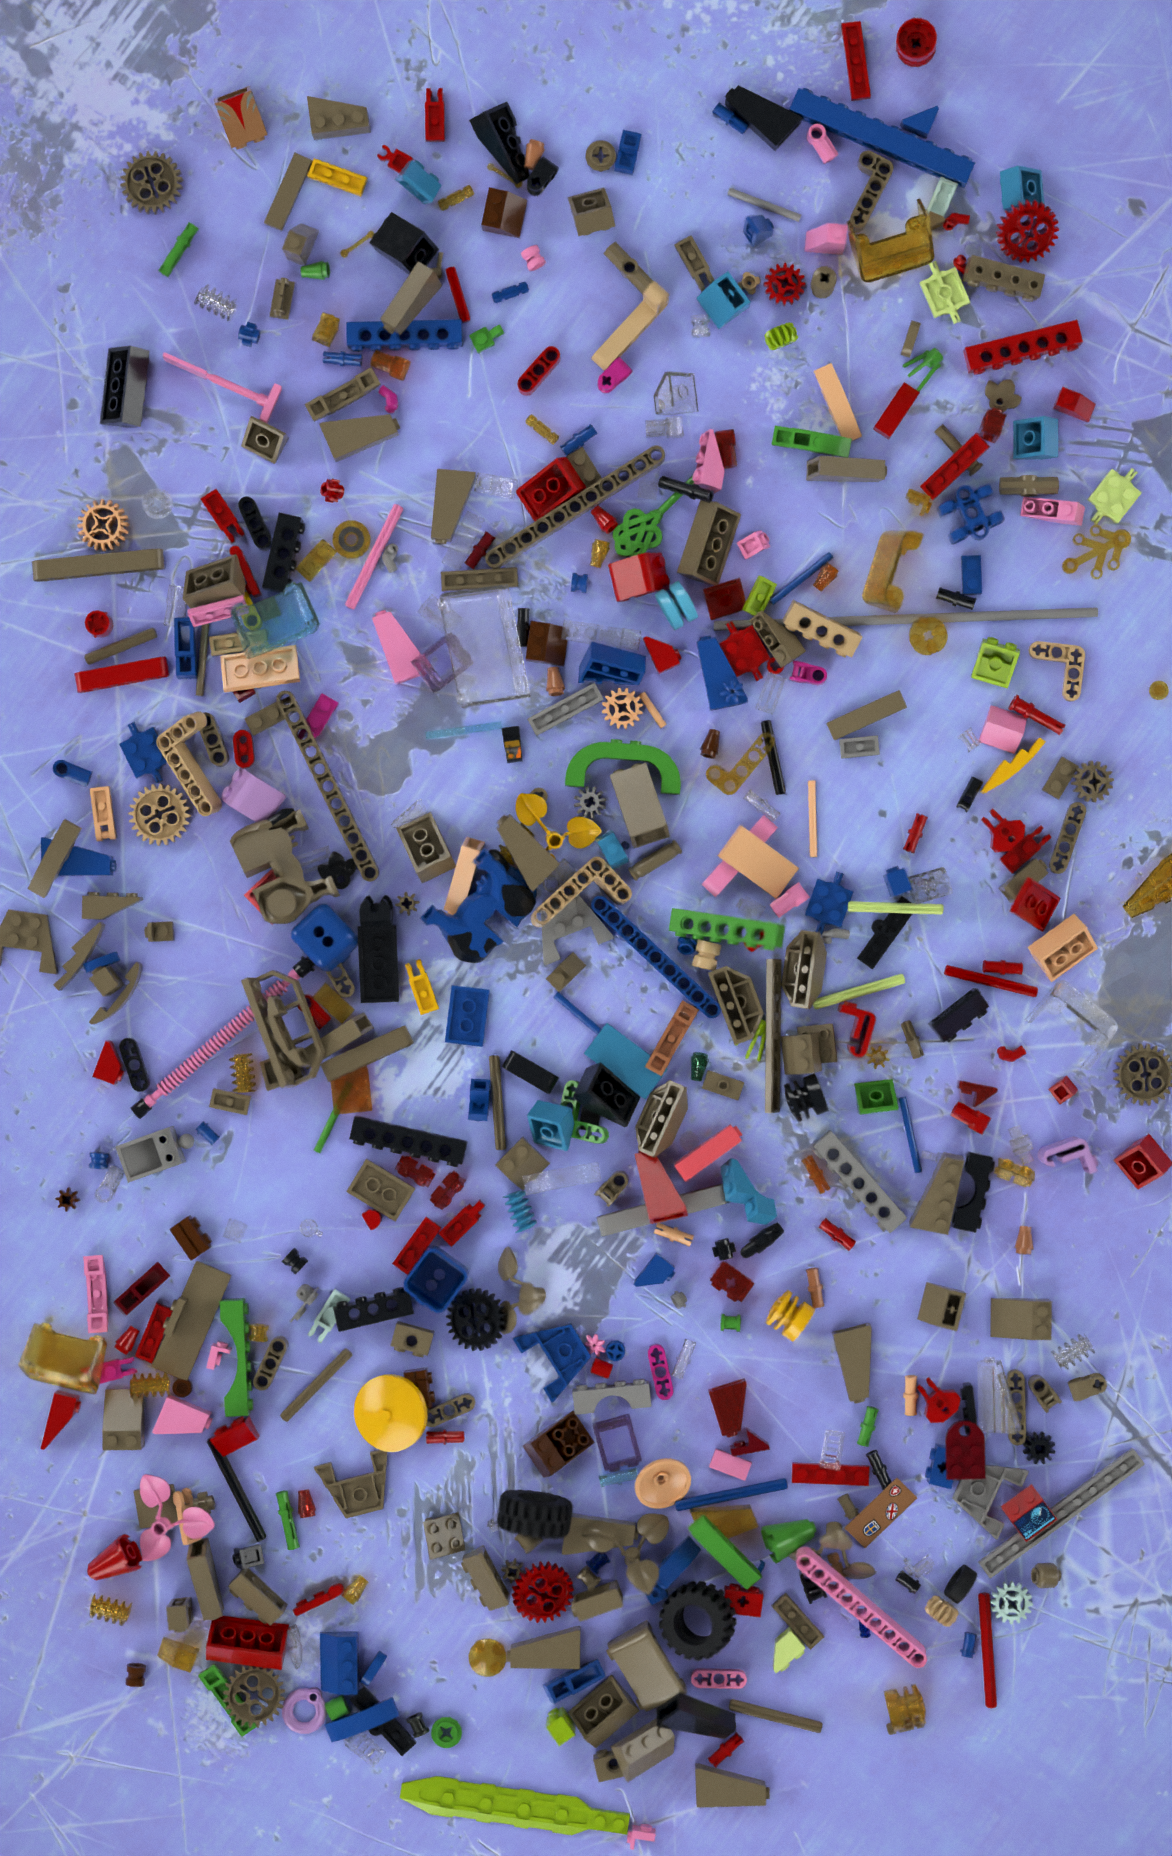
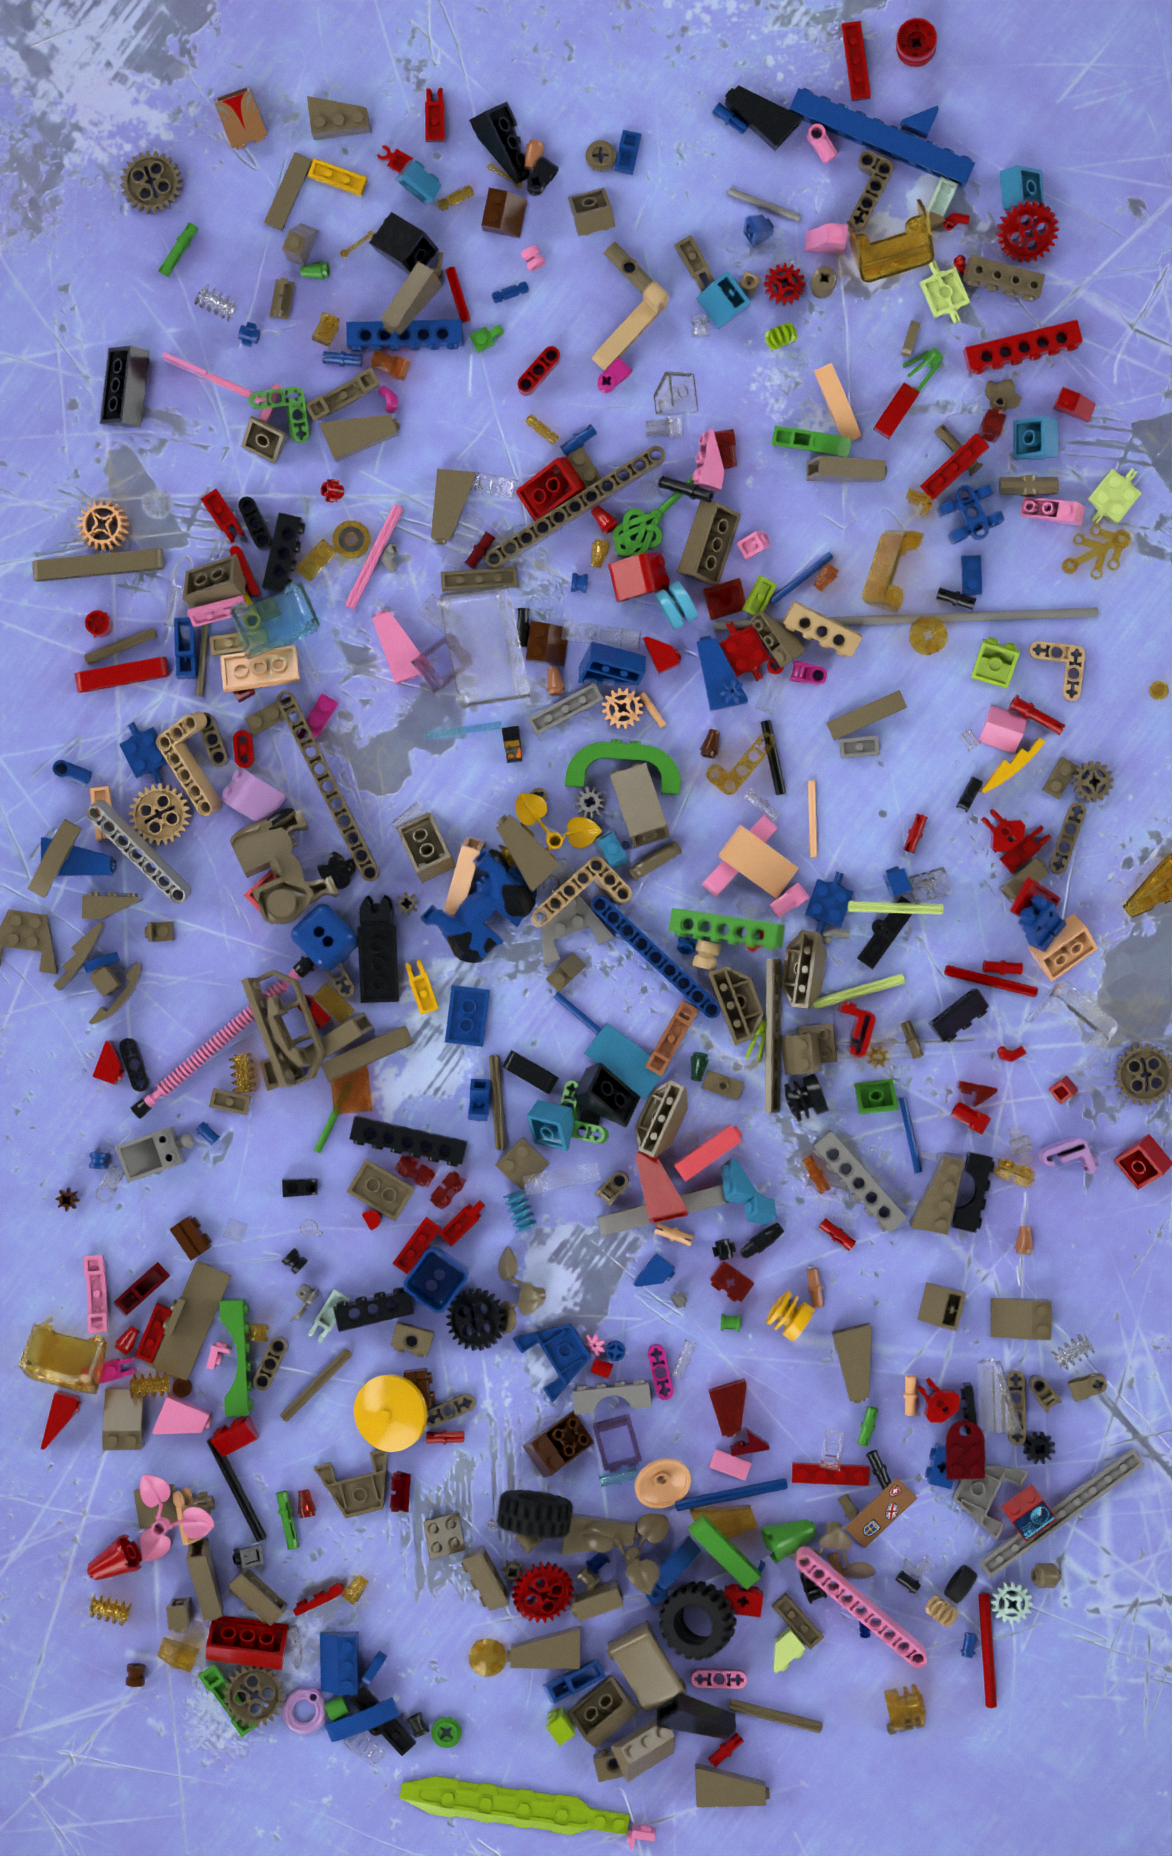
(135, 842): none -> light grey beam
(291, 405): none -> bright green beam
(299, 1187): none -> black leg
(400, 1484): none -> dark red hinge
(1041, 922): none -> blue hips

